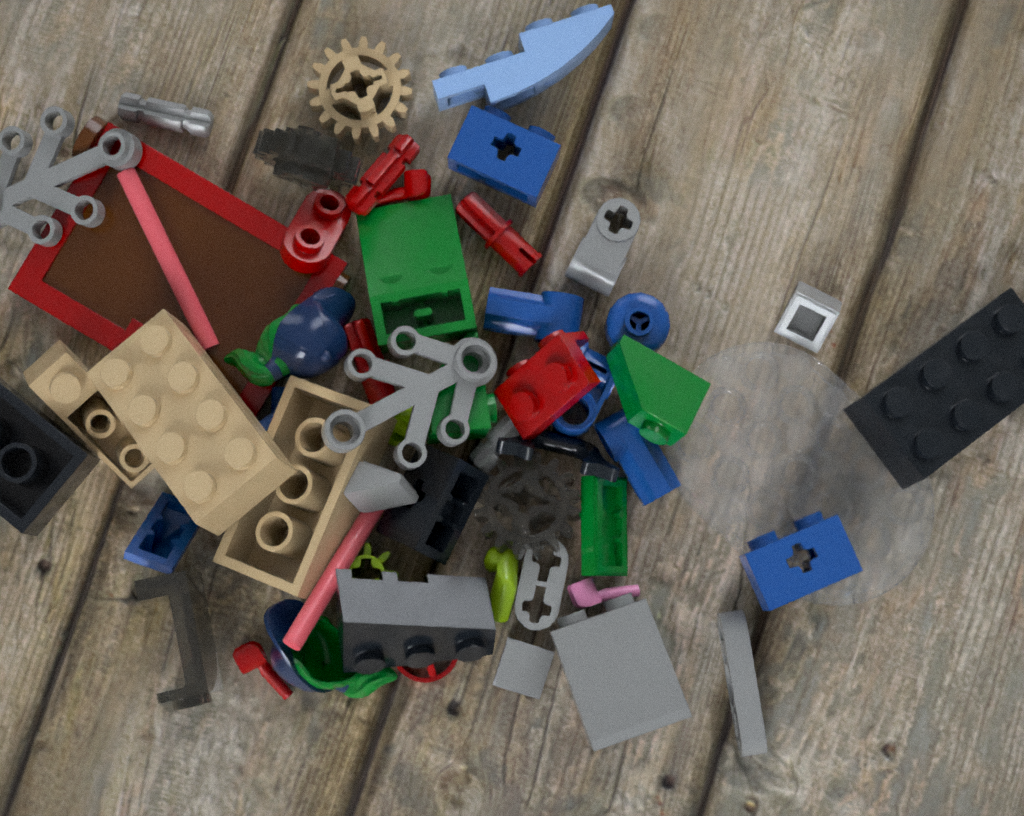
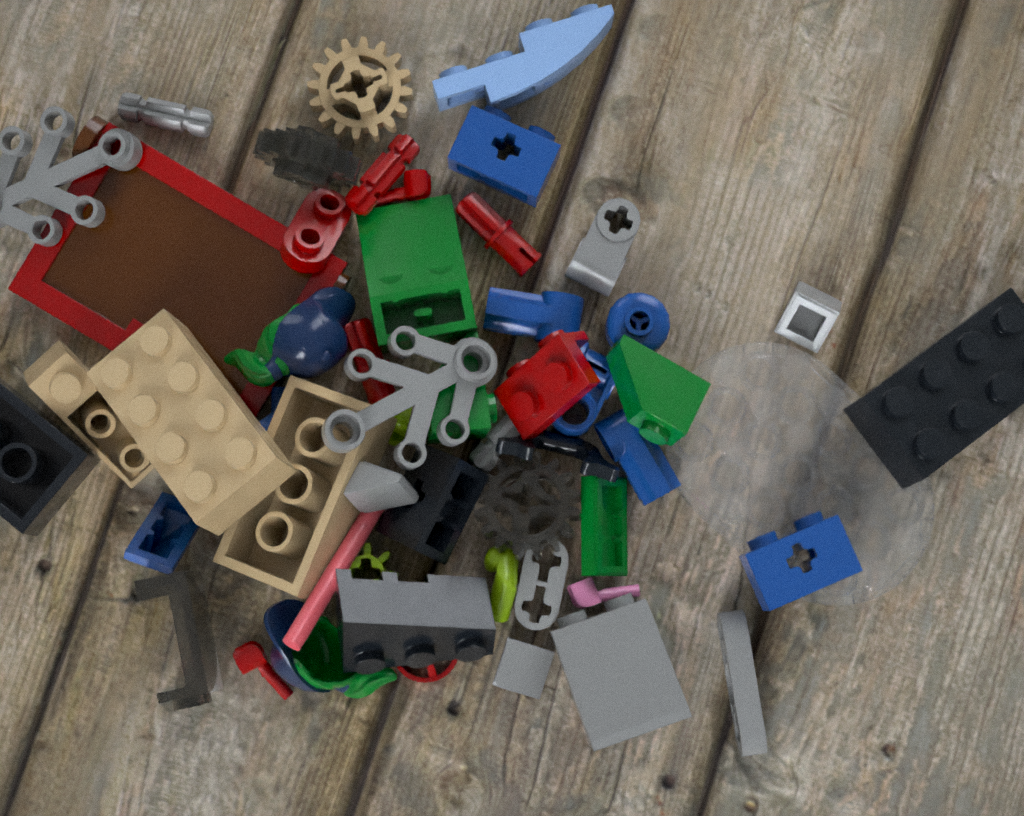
(167, 258): coral bar -> none

